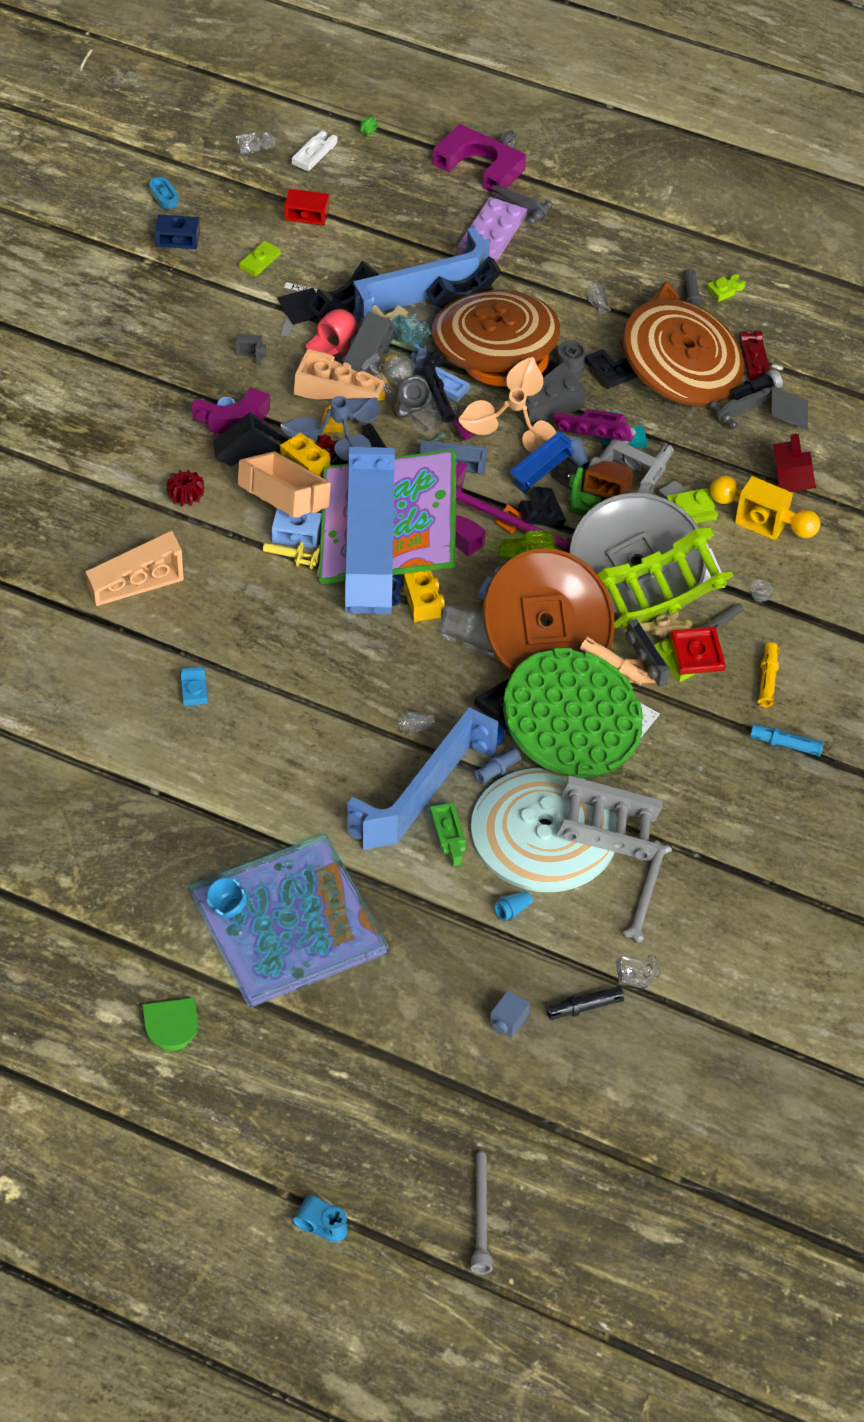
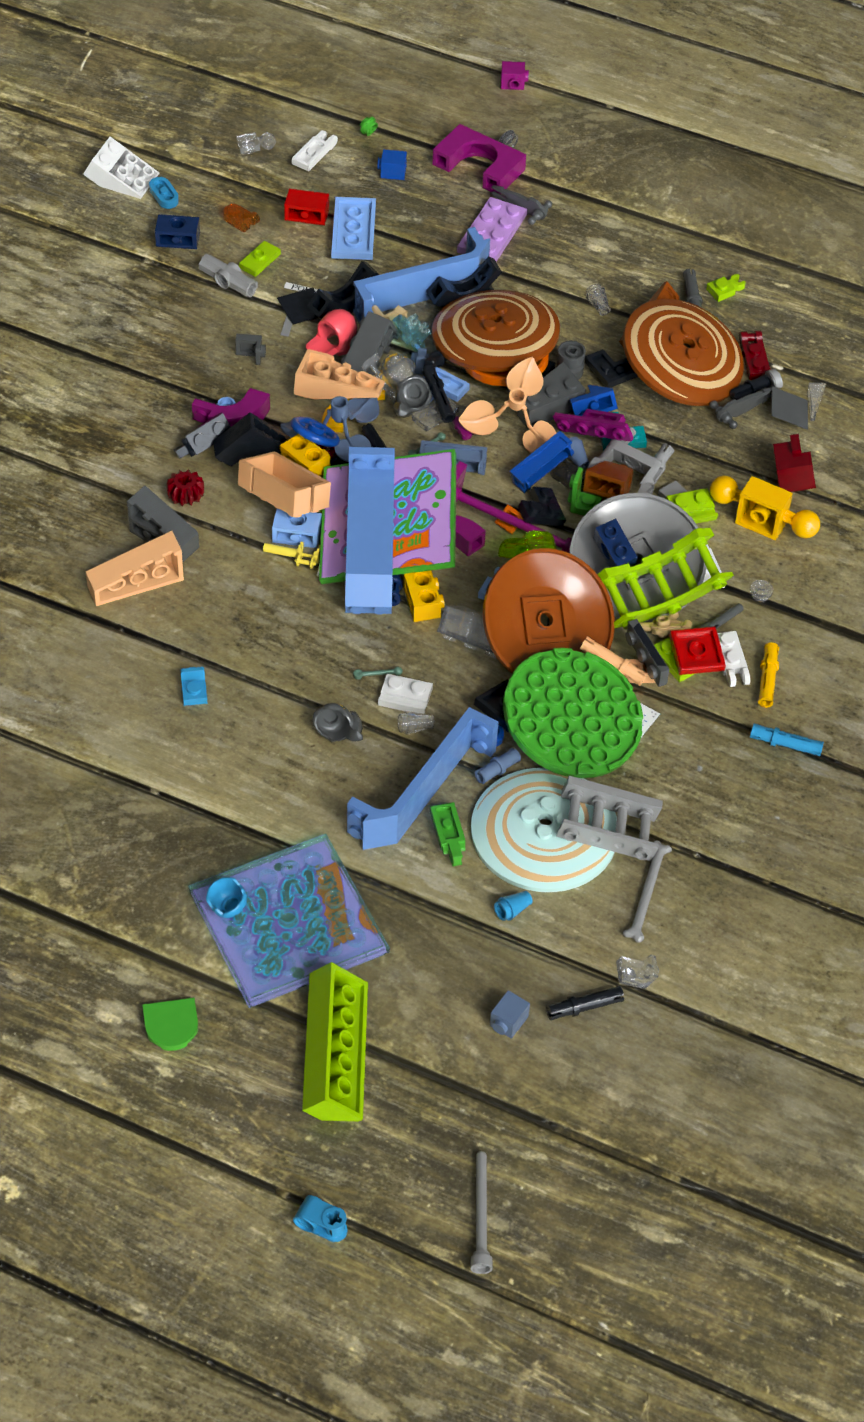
(120, 170): none -> white slope
(152, 517): none -> dark grey wedge
(202, 436): none -> hinge
(228, 275): none -> light grey piece
(240, 217): none -> clear orange plate
(315, 431): none -> blue plate
(335, 1045): none -> lime slope
(337, 723): none -> dark grey hair
(353, 228): none -> light blue plate
(358, 674): none -> sand green hinge
(392, 164): none -> blue brick
(405, 694): none -> white plate
(513, 75): none -> magenta brick
(598, 399): none -> blue slope
(614, 544): none -> dark blue brick
(733, 658): none -> white hinge
(815, 394): none -> clear piece

